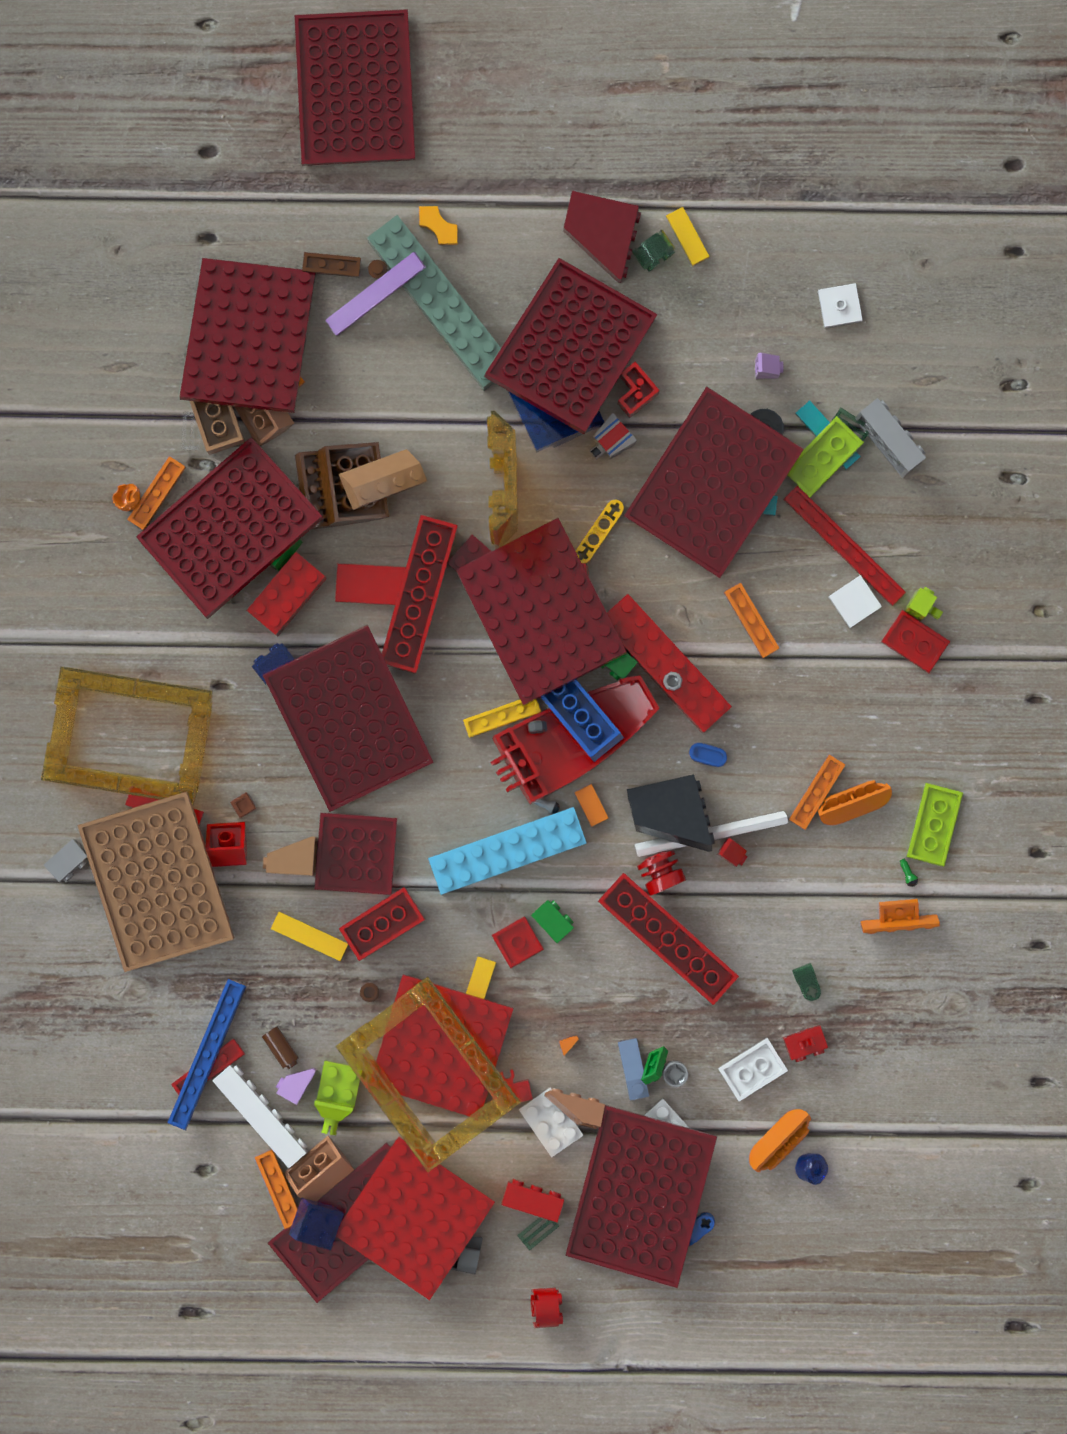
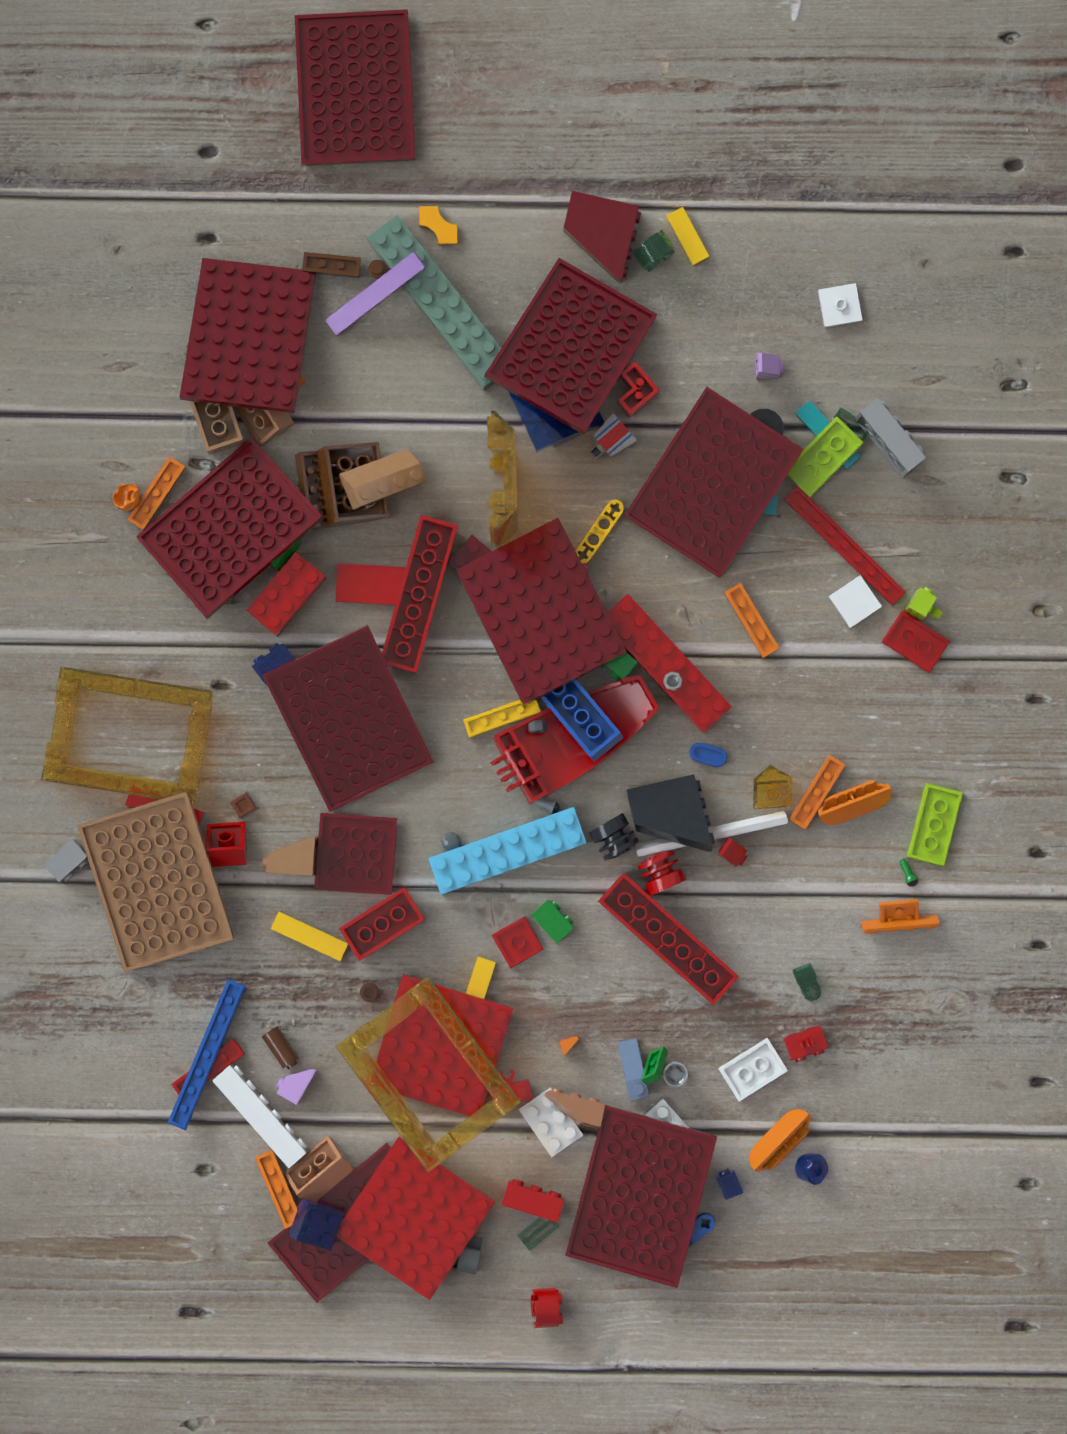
(336, 1094): lime plate -> none
(450, 841): none -> dark grey tile
(591, 805): orange tile -> none
(614, 837): none -> black wheel
(728, 1183): none -> clear blue brick
(772, 789): none -> clear yellow slope

